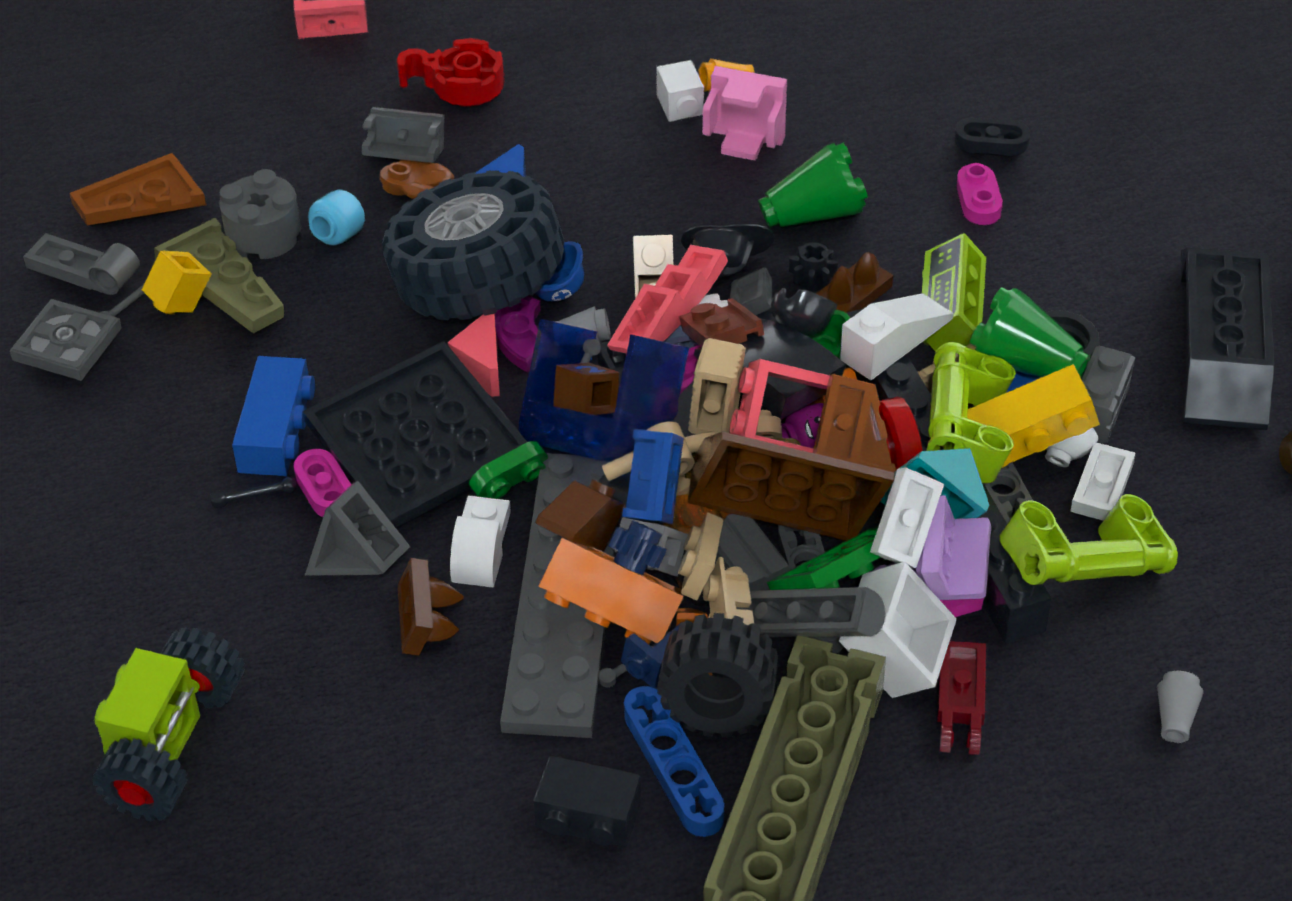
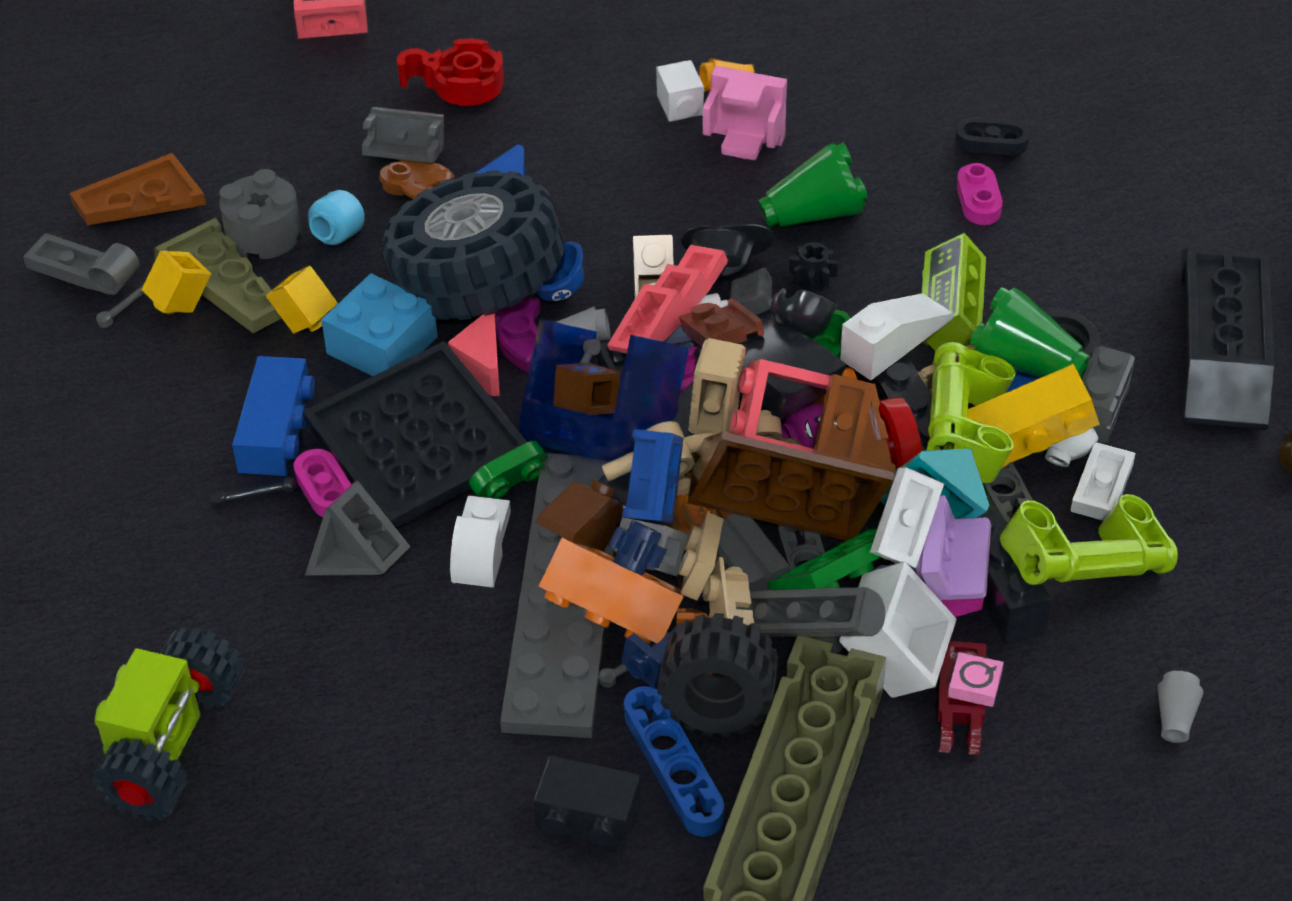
(65, 339): dark grey piece -> none
(302, 300): none -> yellow brick
(378, 326): none -> dark azure brick
(416, 598): reddish brown tile -> none
(858, 285): reddish brown tile -> none
(975, 679): none -> bright pink tile

